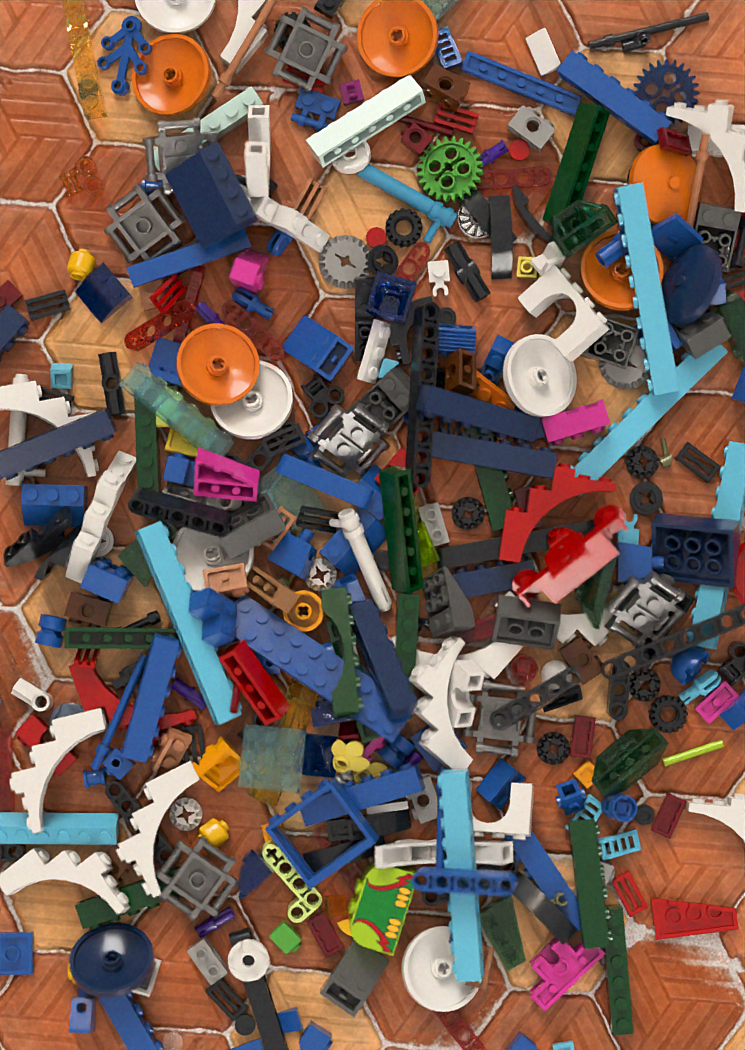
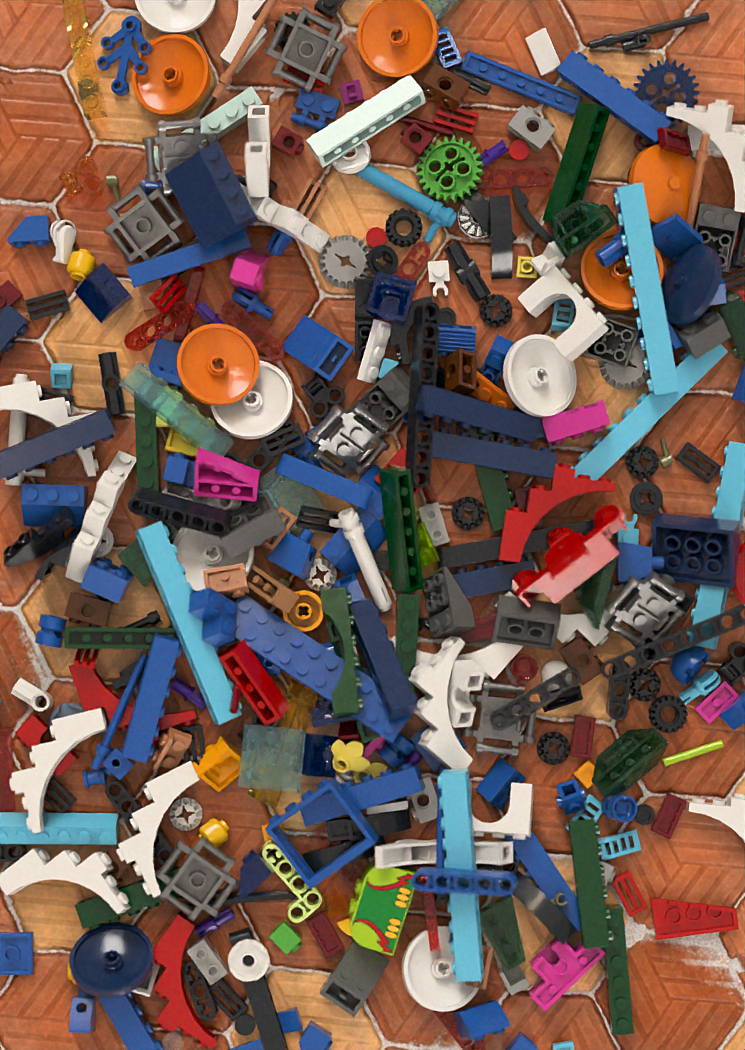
(32, 231): none -> blue slope
(50, 800): none -> black tile
(63, 239): none -> white piece
(113, 181): none -> olive hand
(170, 984): none -> red arch
(208, 994): none -> black beam
(260, 896): none -> black sword
(283, 135): none -> dark red brick
(431, 920): none -> clear red beam
(475, 83): none -> black axle
(481, 1020): none -> blue slope
(500, 319): none -> black gear
(513, 979): none -> light grey panel
(562, 326): none -> medium azure slope

